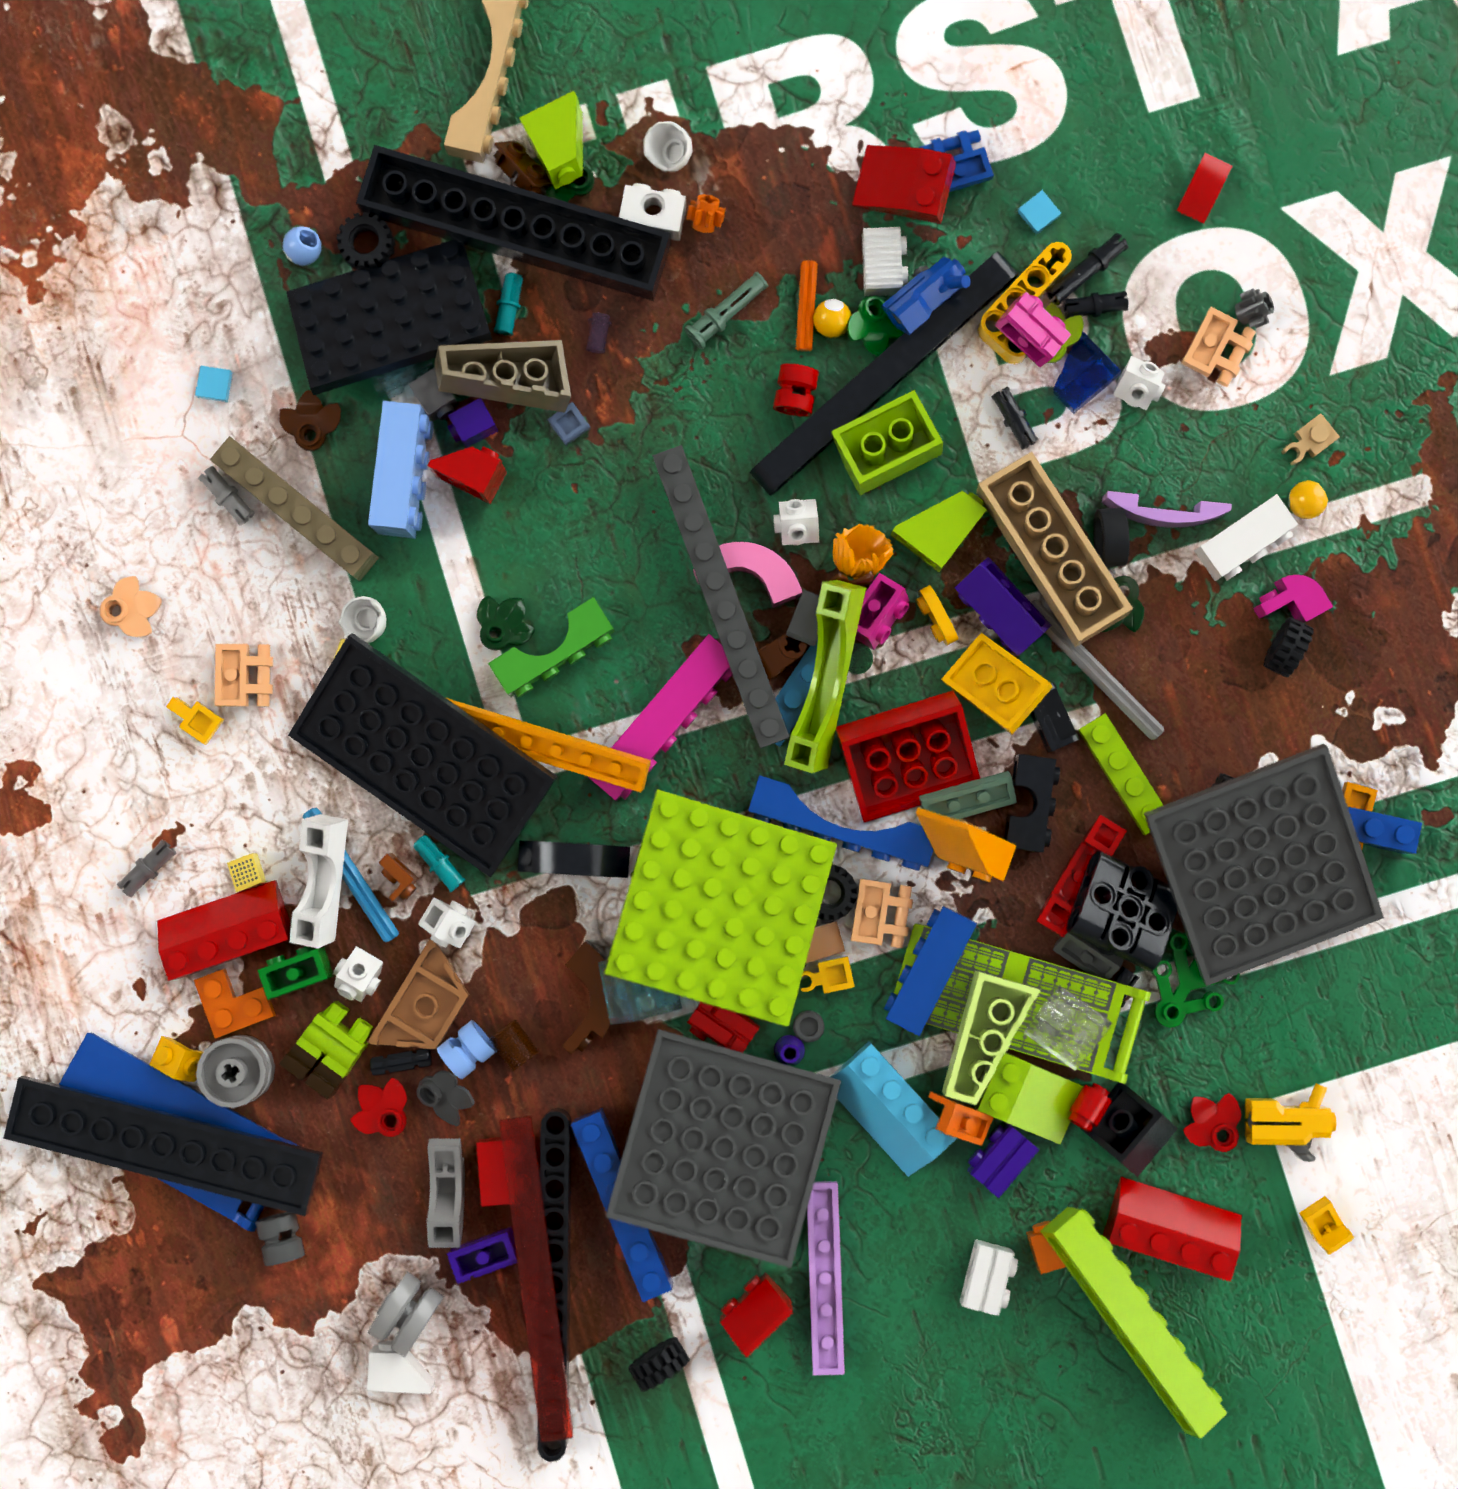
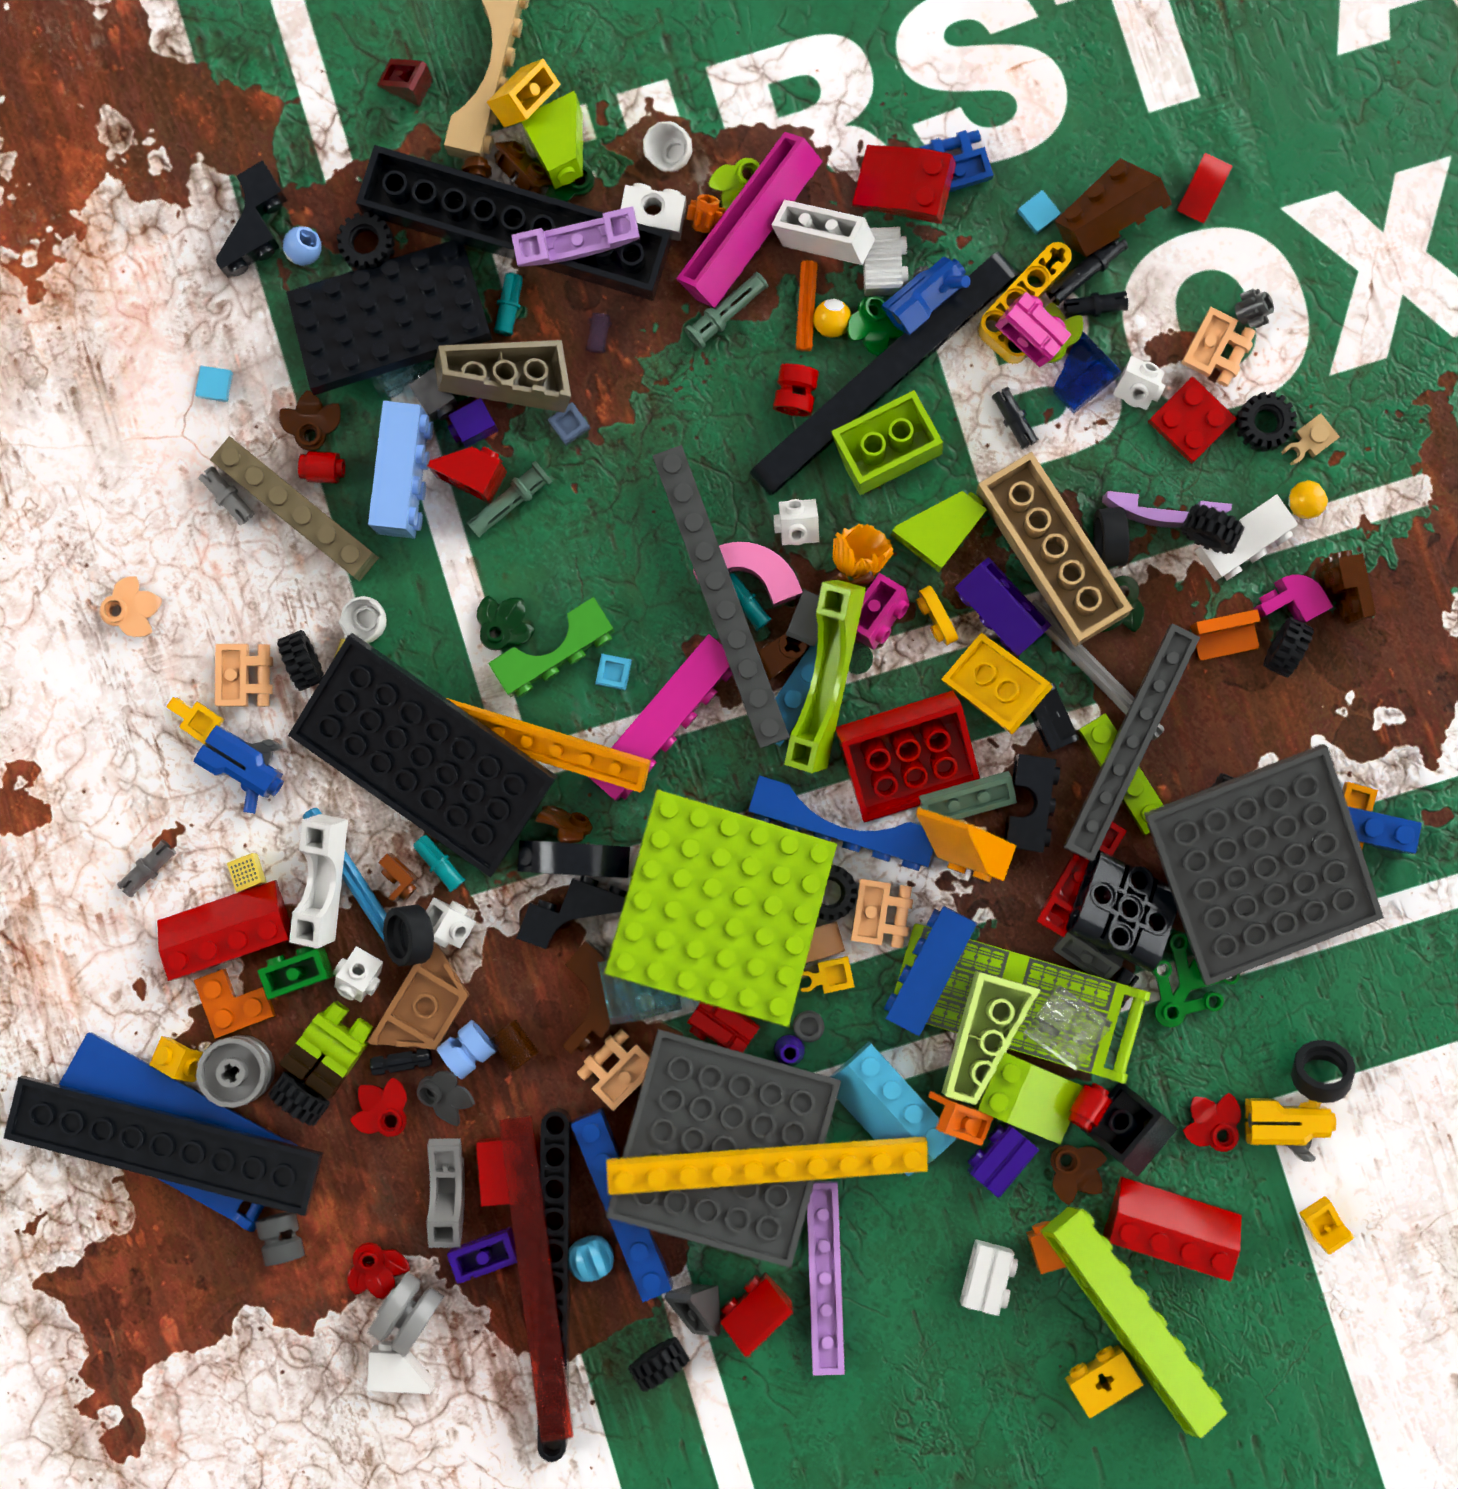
(243, 762): none -> blue piece
(251, 237): none -> black arch
(298, 1099): none -> black tyre
(300, 660): none -> black tyre
(321, 467): none -> red brick
(377, 1275): none -> red plate
(406, 79): none -> dark red slope
(408, 935): none -> black tyre
(478, 166): none -> reddish brown plate
(521, 490): none -> sand green pin
(523, 93): none -> yellow brick
(571, 827): none -> reddish brown plate
(576, 240): none -> lavender slope
(581, 901): none -> black arch
(590, 1258): none -> medium azure piece
(613, 672): none -> medium azure tile
(623, 1076): none -> light nougat plate
(697, 1308): none -> dark grey slope
(730, 179): none -> lime plate
(749, 219): none -> dark pink brick
(749, 604): none -> teal axle
(766, 1165): none -> yellow plate
(823, 232): none -> white brick
(1079, 1174): none -> reddish brown plate
(1109, 205): none -> reddish brown wedge
(1119, 1377): none -> yellow brick
(1131, 742): none -> dark grey plate
(1192, 419): none -> red plate
(1212, 529): none -> black tyre
(1226, 635): none -> orange panel
(1269, 403): none -> black tyre
(1329, 1052): none -> black tyre
(1348, 577): none -> reddish brown plate

